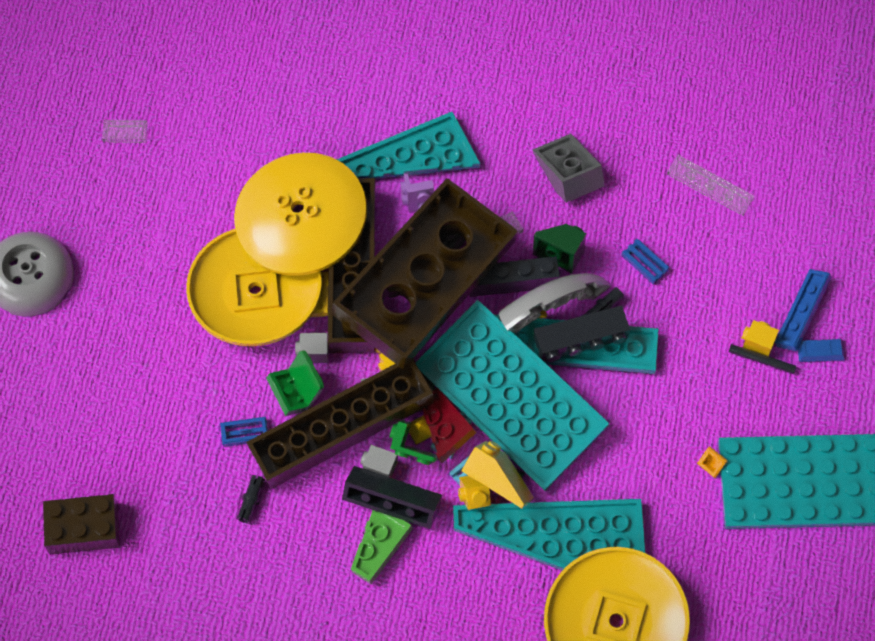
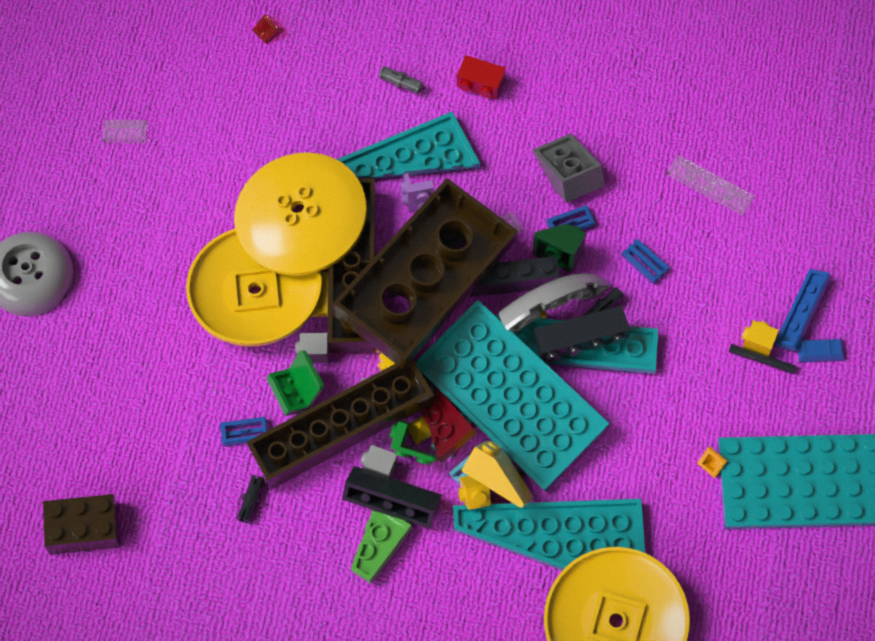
(267, 28): none -> clear red slope
(400, 79): none -> dark grey pin
(481, 77): none -> red brick
(573, 213): none -> blue tile

